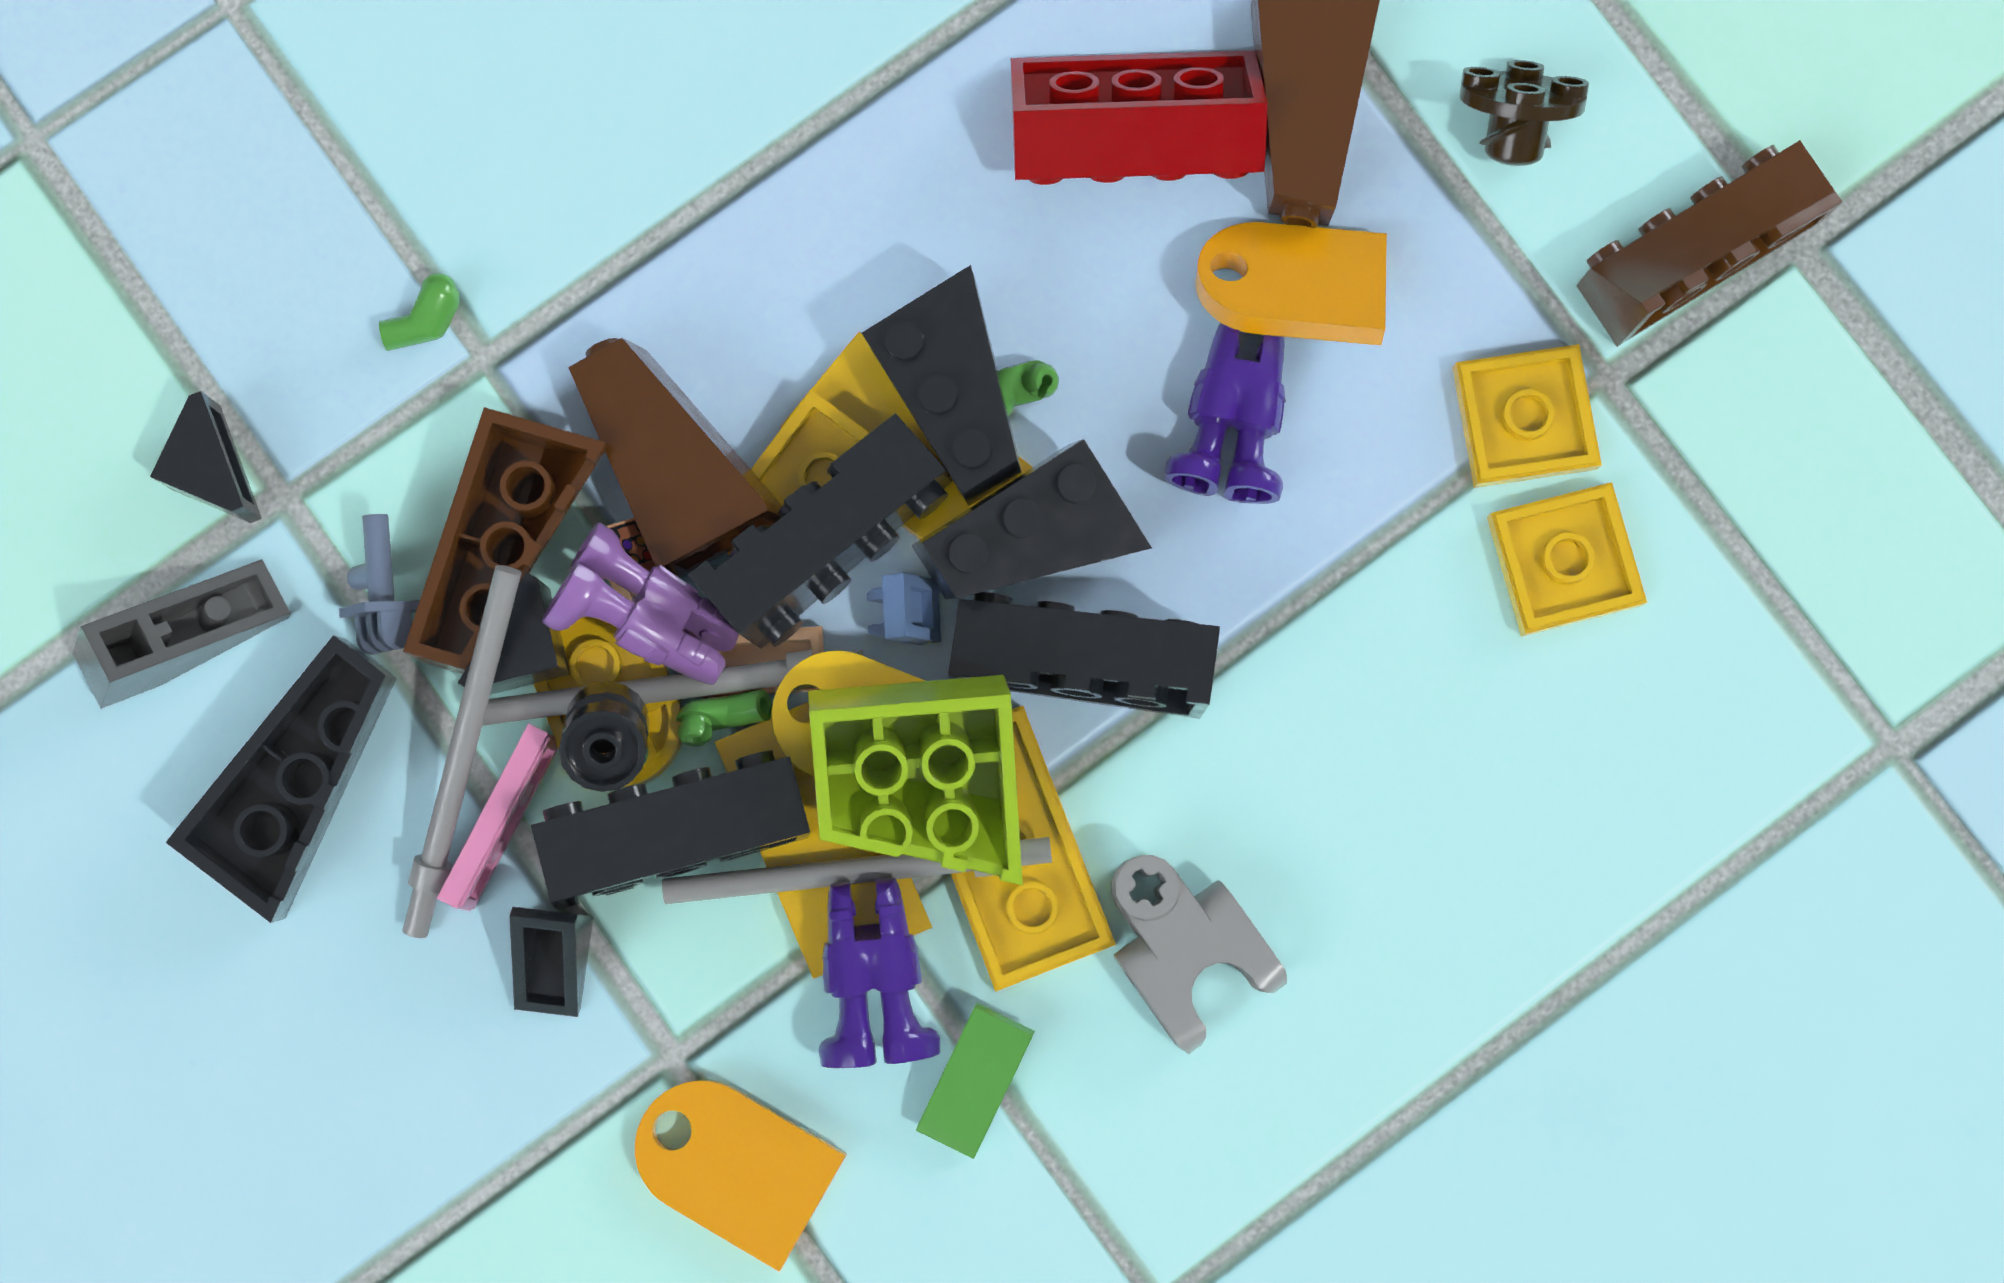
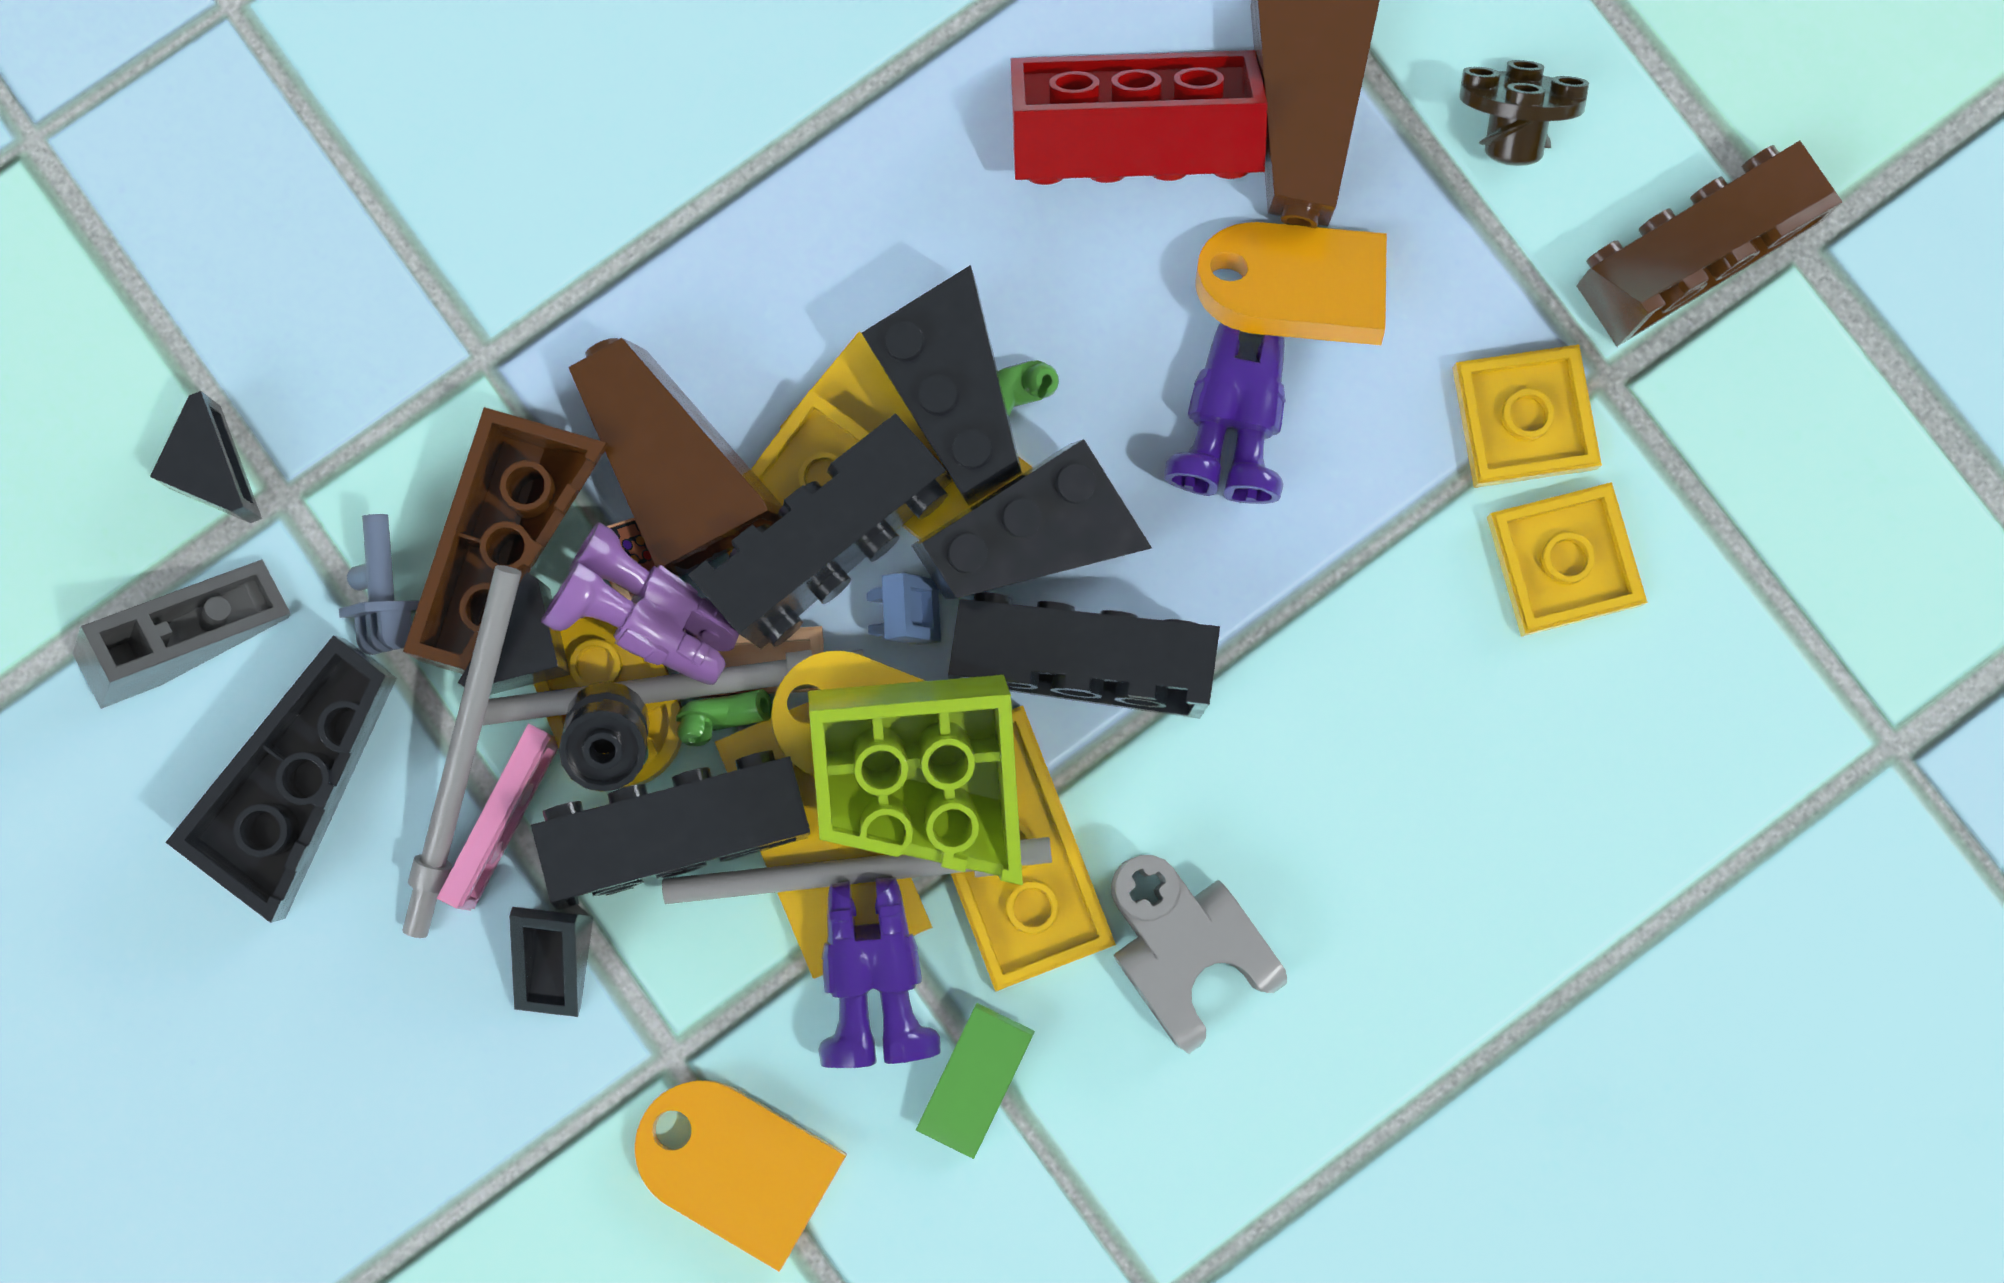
(428, 318): bright green arm -> none

